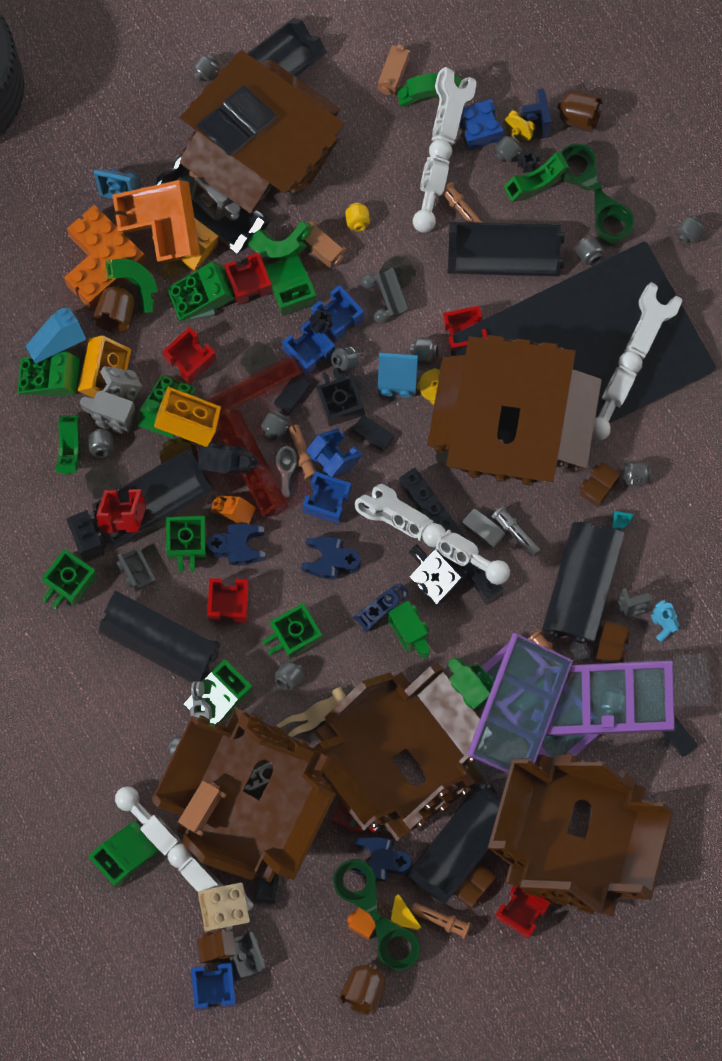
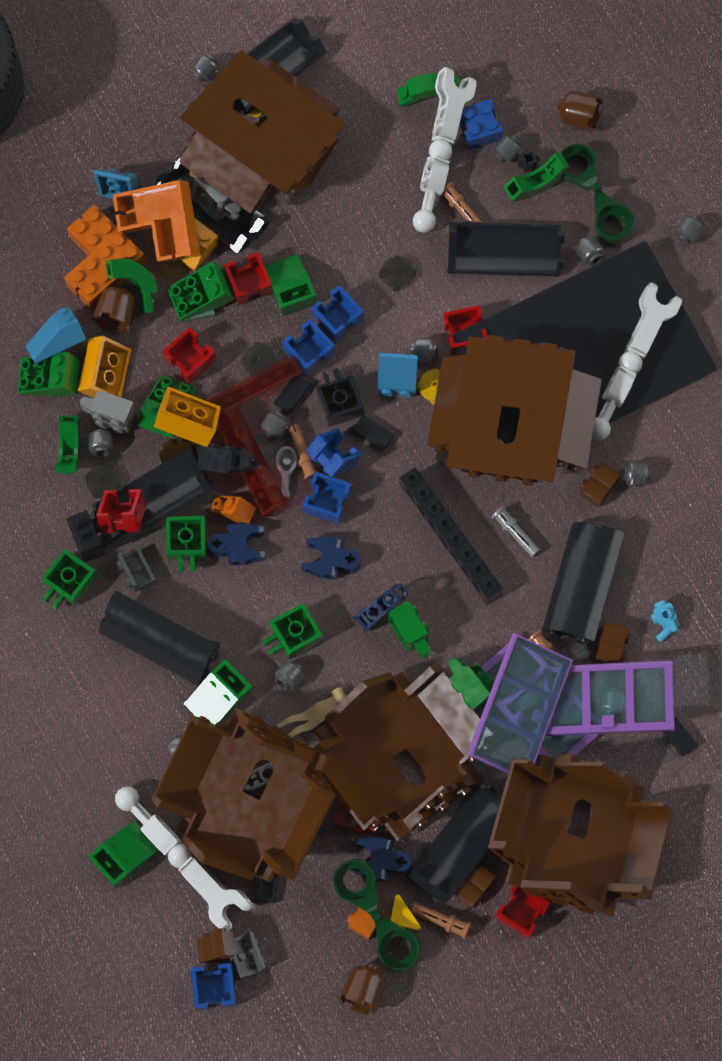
(121, 382): light grey bracket -> none
(198, 689): light grey piece -> none
(201, 807): nougat brick -> none
(223, 906): tan bracket -> none
(228, 600): red piece -> none
(236, 120): black piece -> none
(284, 249): green arch -> none
(320, 321): black gear -> none
(324, 247): nougat brick -> none
(345, 358): dark grey head -> none
(357, 217): yellow head -> none
(391, 292): dark grey gear -> none
(393, 70): nougat brick -> none
(417, 525): white piece -> none
(427, 574): brick -> none
(483, 527): light grey slope -> none
(518, 127): yellow piece -> none
(538, 113): dark blue bracket -> none
(621, 520): teal tile -> none
(635, 605): dark grey bracket -> none

